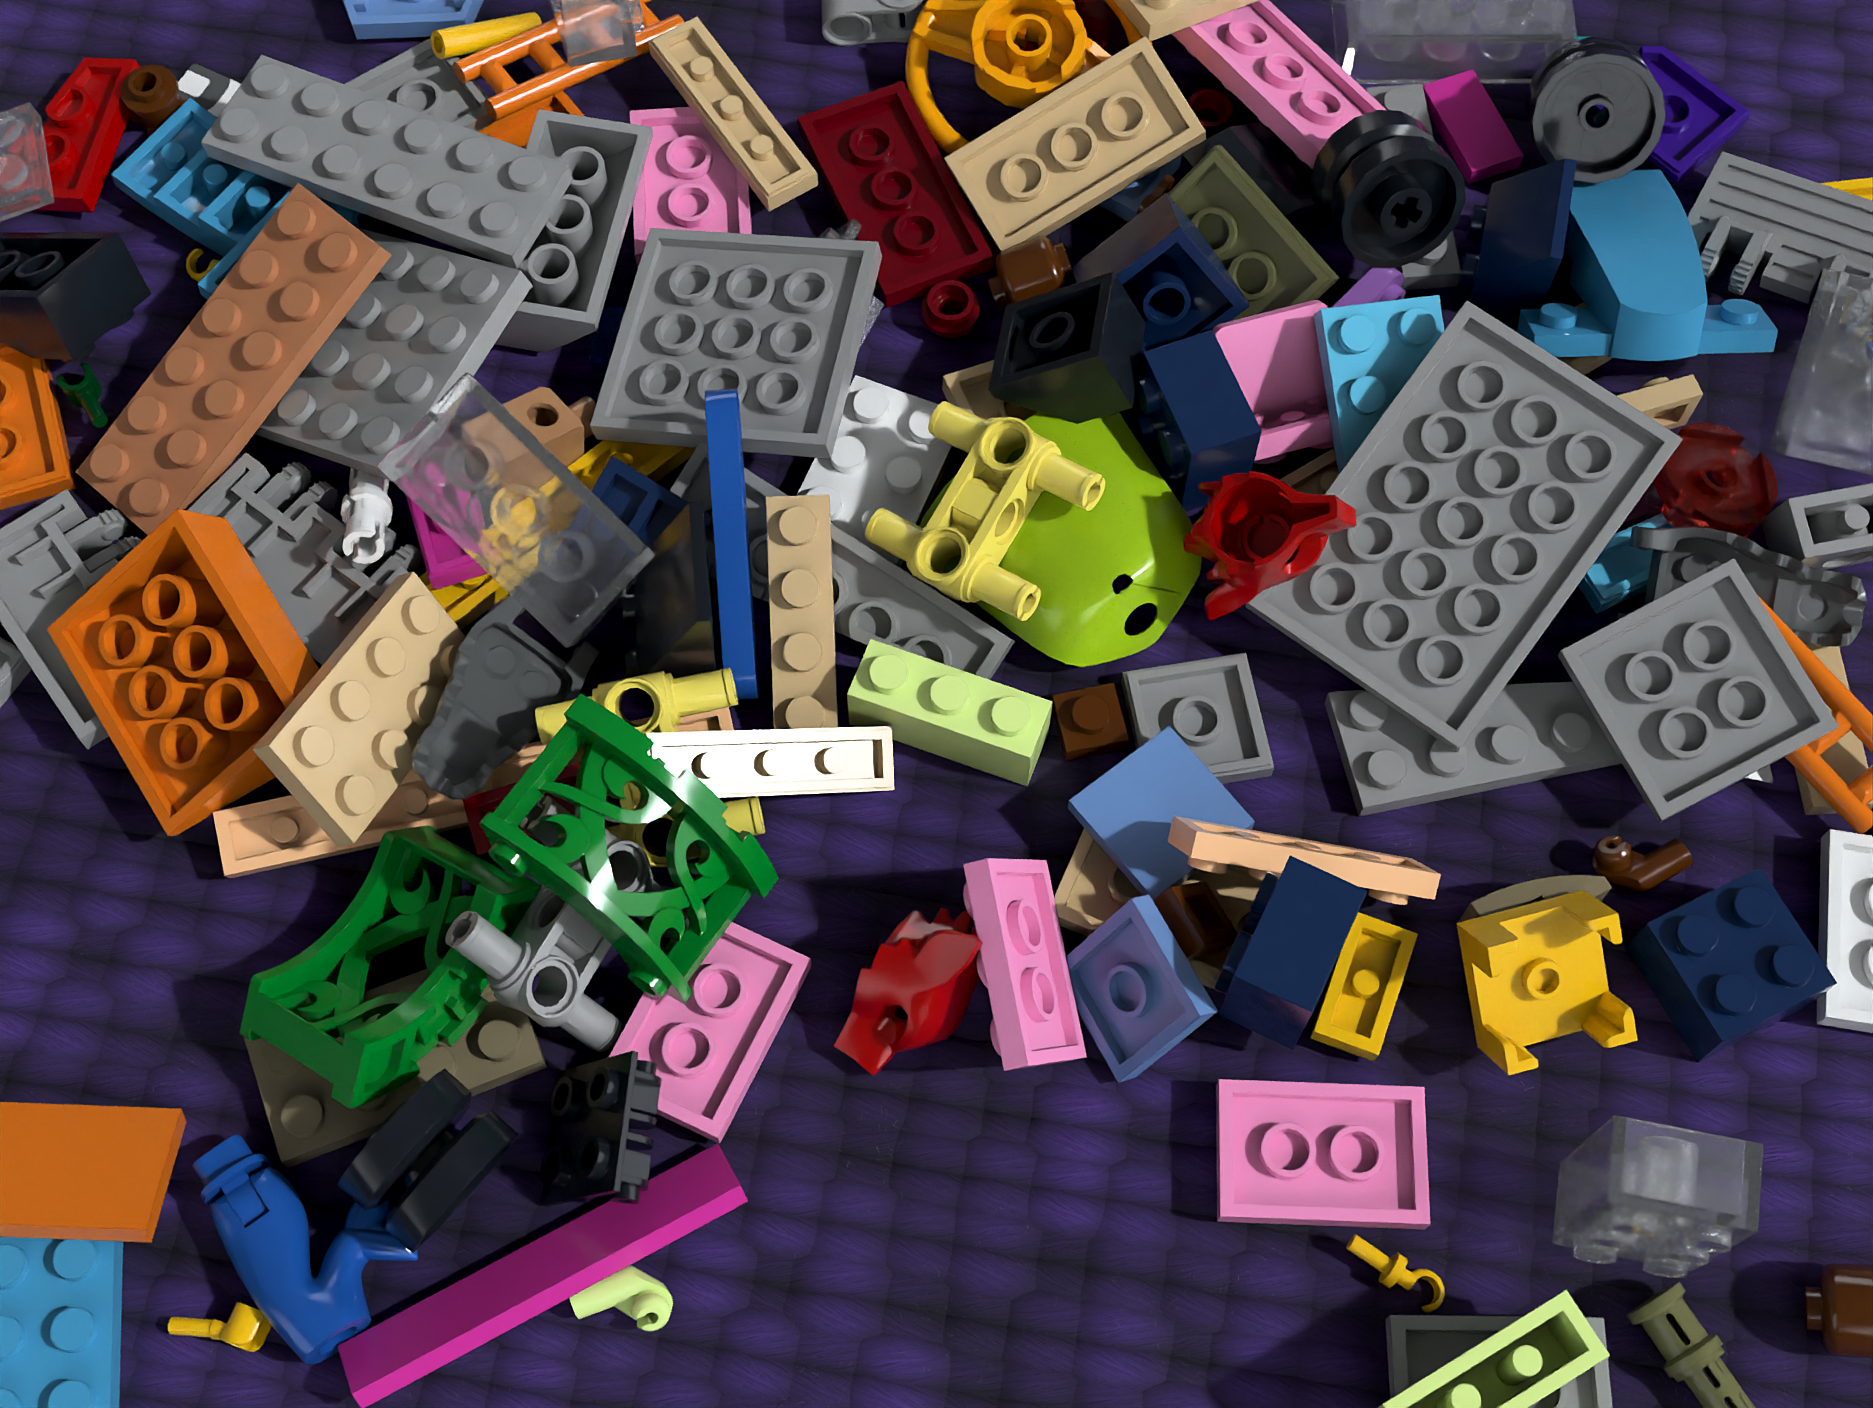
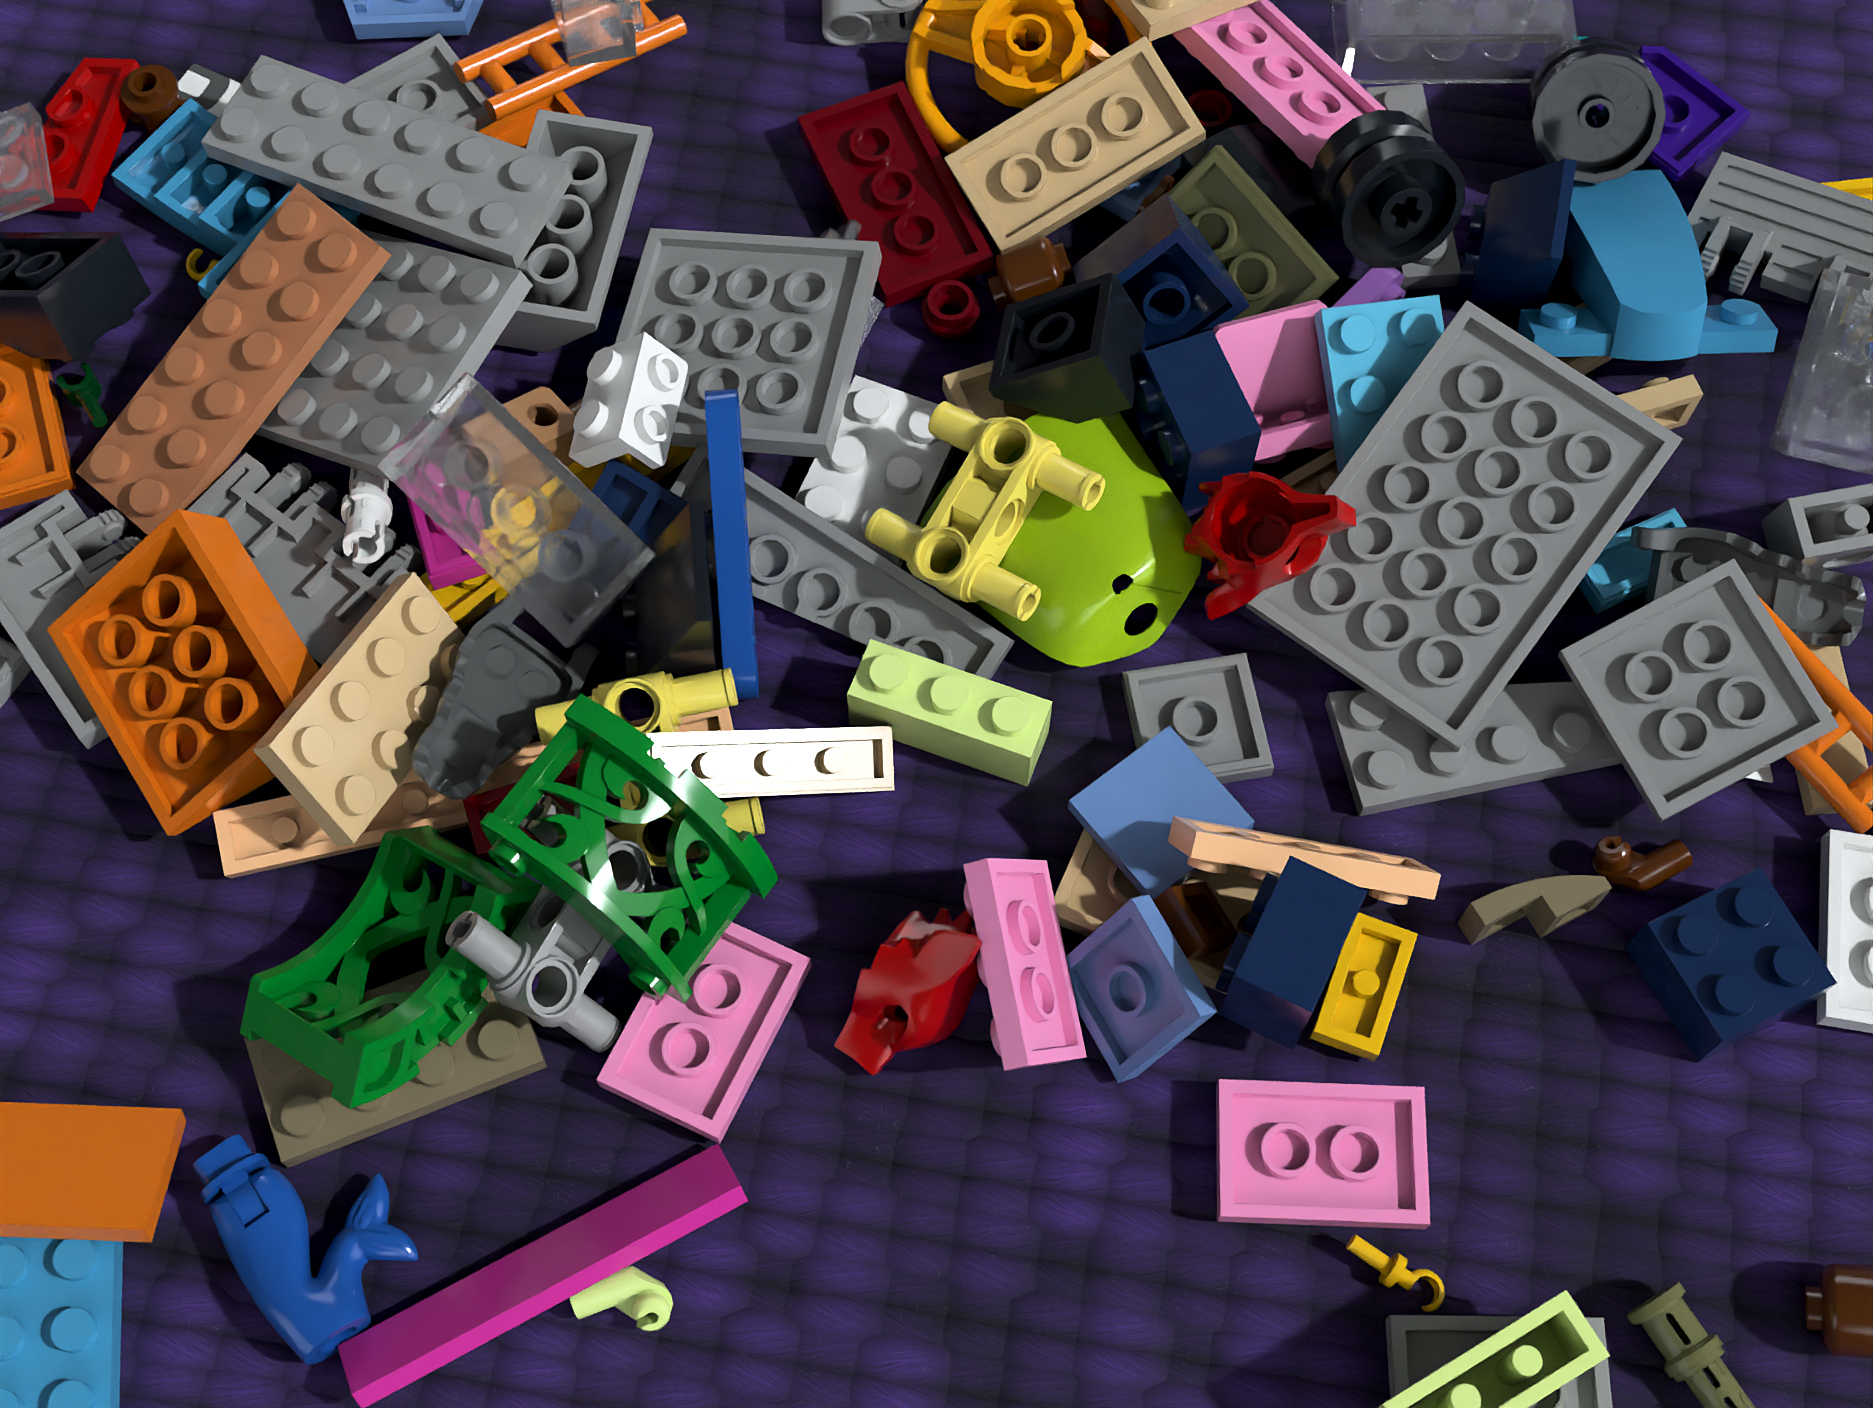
(244, 1328): yellow hand -> none
(420, 1152): black wheel -> none
(479, 35): yellow piece -> none
(591, 1134): black hinge -> none
(629, 403): none -> white bracket
(686, 180): bright pink plate -> none
(733, 114): tan tile -> none
(801, 612): tan plate -> none
(1089, 722): reddish brown plate -> none
(1471, 126): dark pink tile -> none
(1542, 977): yellow panel -> none
(1657, 1196): clear brick -> none
(1696, 502): clear red plate -> none

